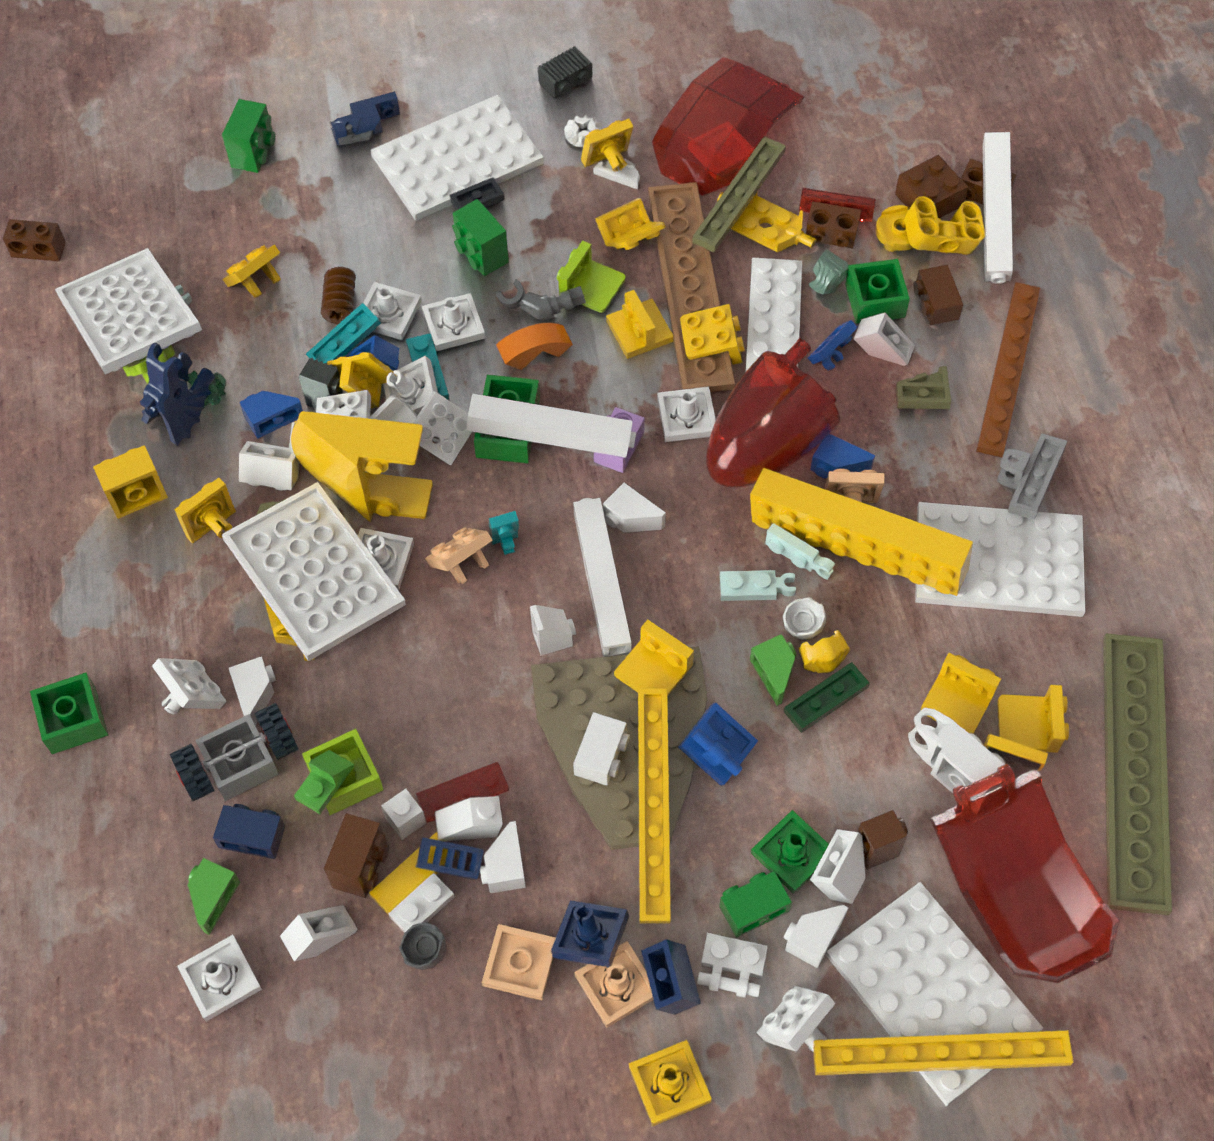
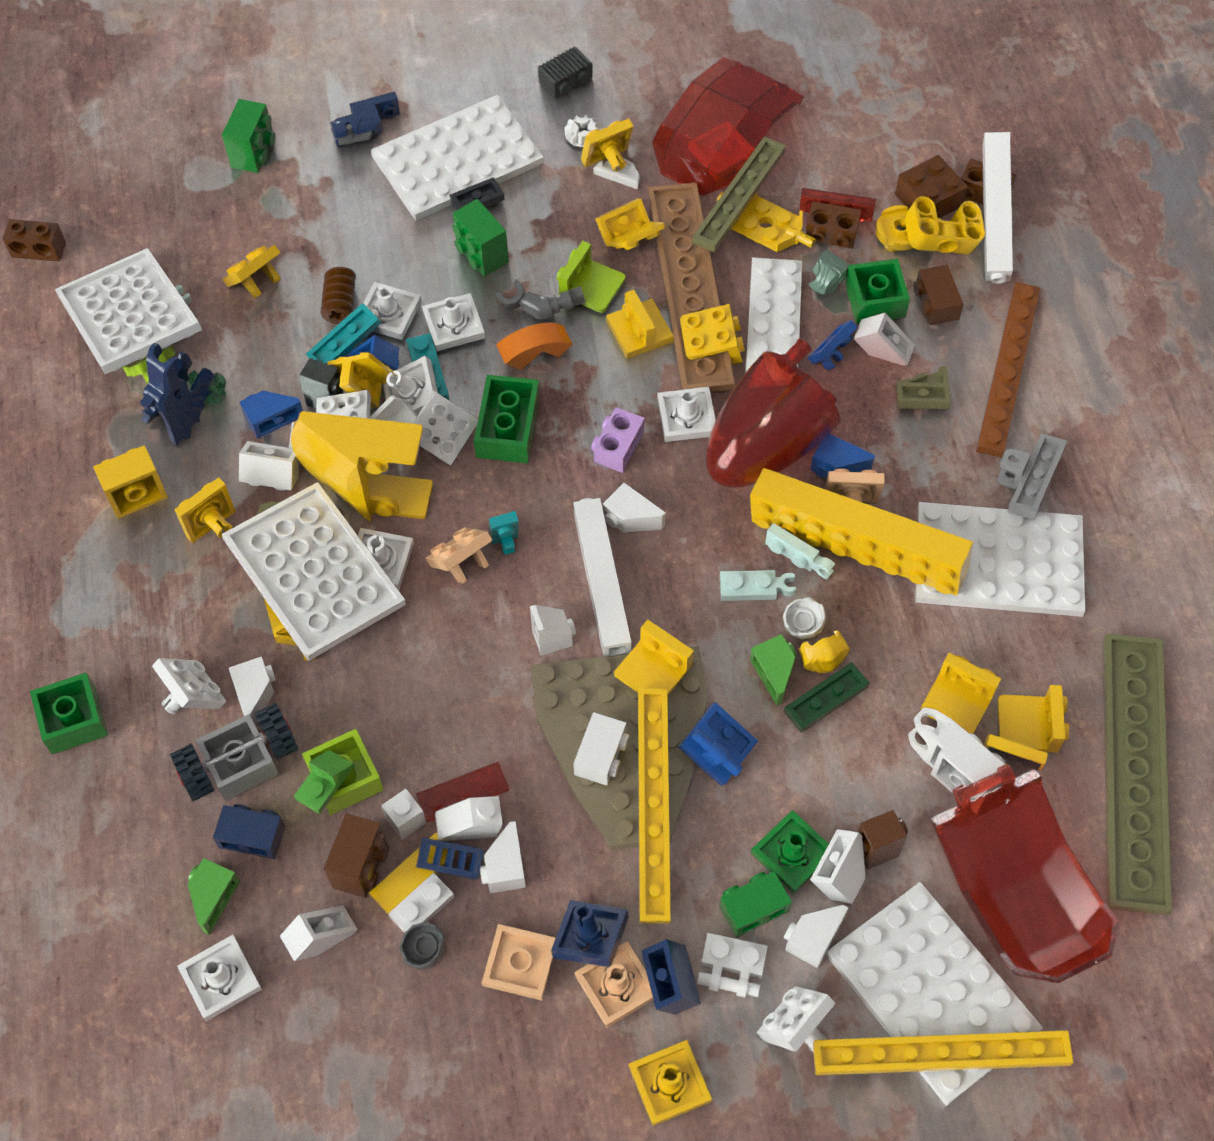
(550, 425): white brick -> none

